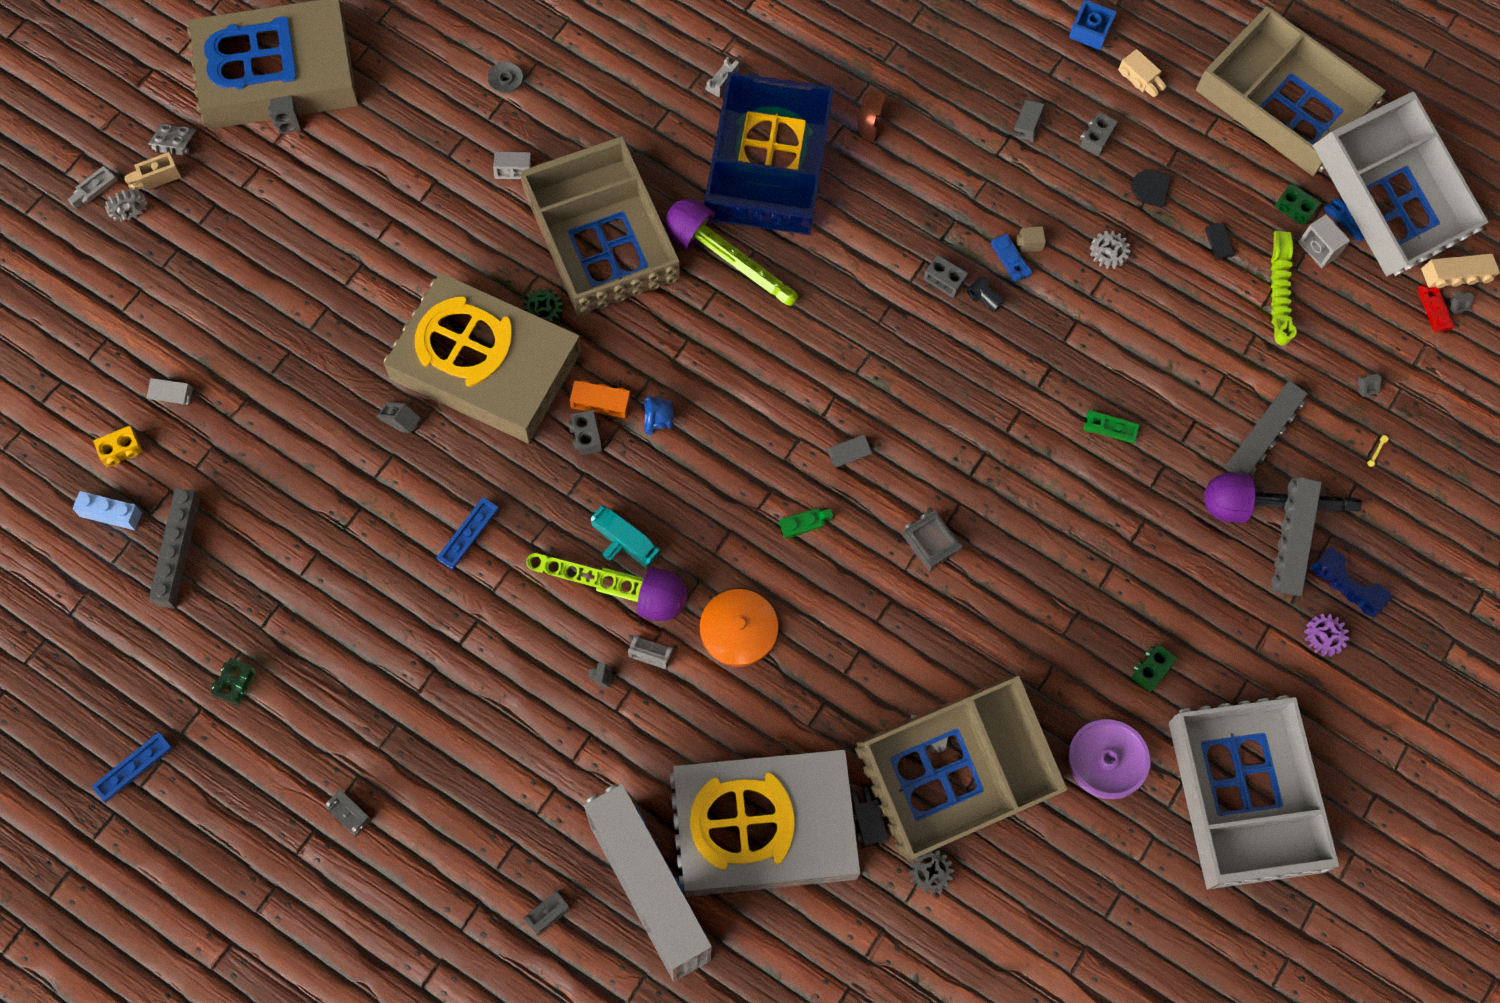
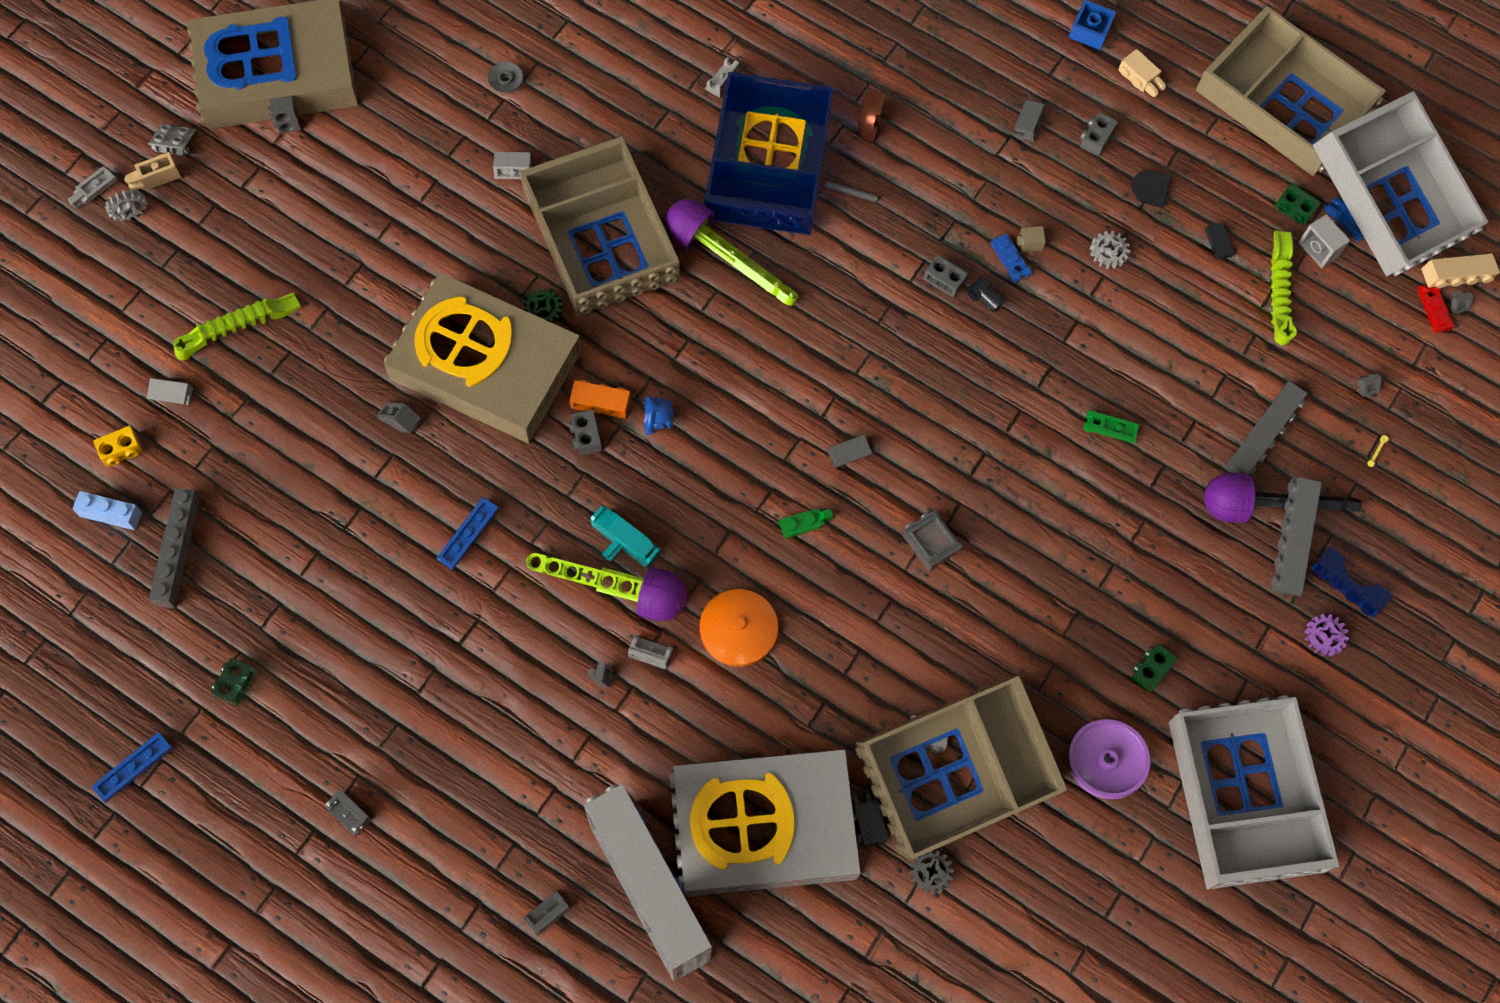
(277, 308): none -> lime piece
(850, 191): none -> dark grey bar

